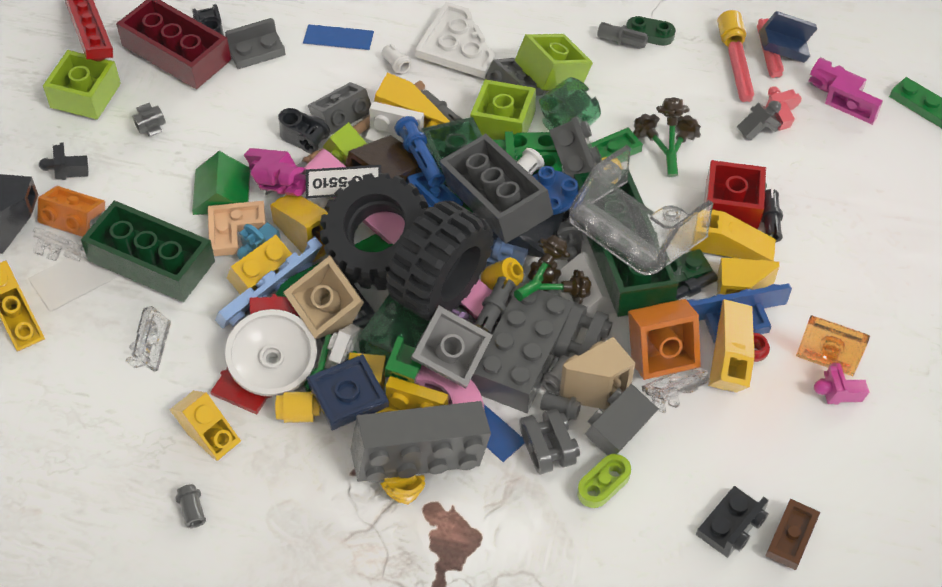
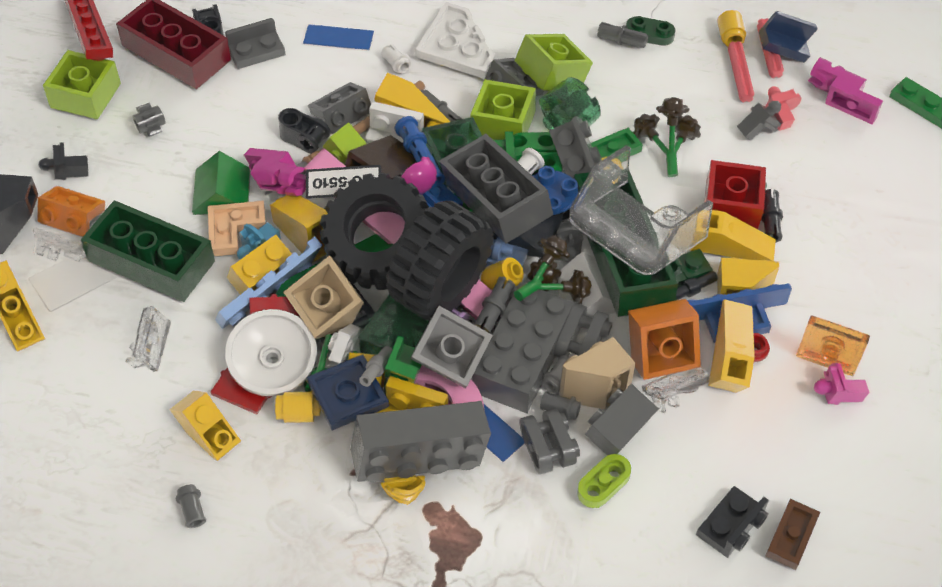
(375, 366): none -> light grey bar
(421, 175): none -> dark pink hair

